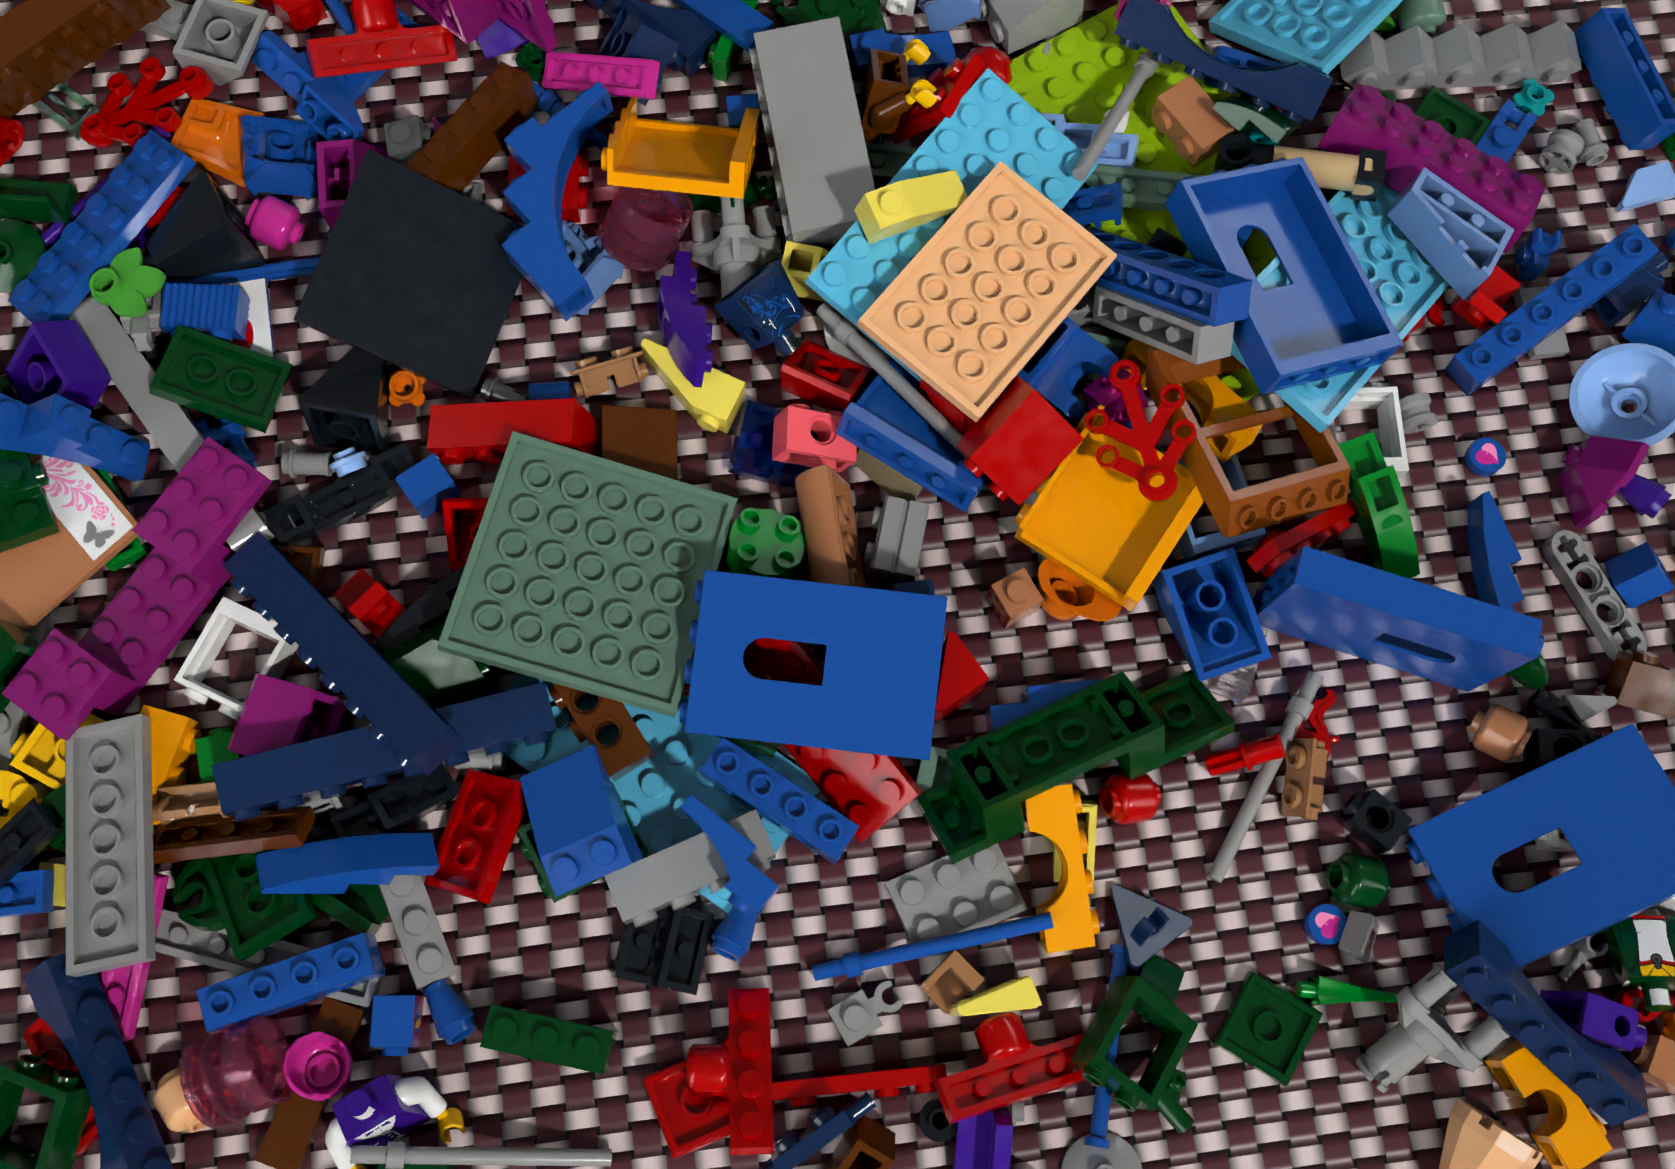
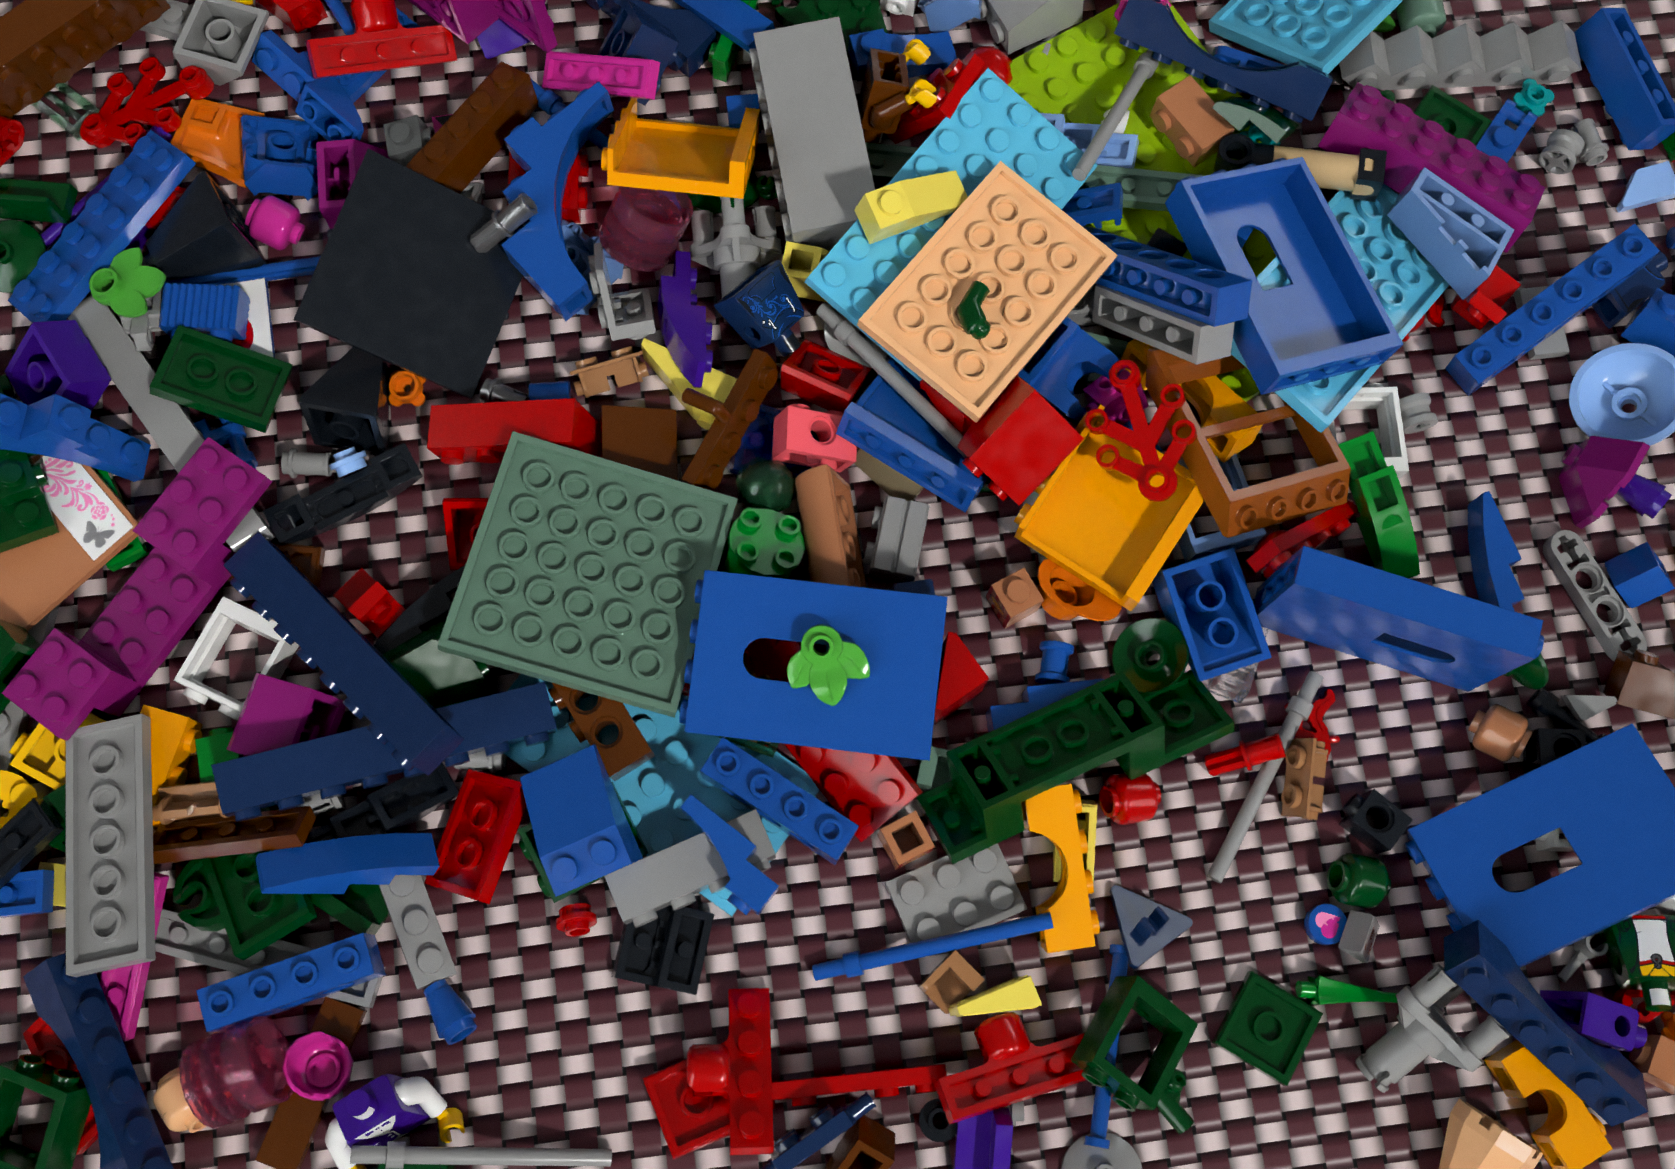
(396, 1023): blue brick -> none
(427, 485): blue panel -> none
(503, 223): none -> flat silver axle
(528, 55): dark green plate -> none
(549, 1039): dark green brick -> none
(576, 919): none -> red plate
(625, 313): none -> light grey bracket
(730, 419): none -> reddish brown plate
(734, 935): blue cone -> none
(766, 484): none -> clear green hair
(827, 670): none -> bright green plate
(858, 1015): light grey plate -> none
(905, 840): none -> nougat brick
(970, 311): none -> dark green arm
(1054, 662): none -> blue bush
(1142, 641): none -> dark green dish
(1162, 976): dark green slope -> none
(1485, 457): blue tile -> none
(1534, 253): blue plate -> none

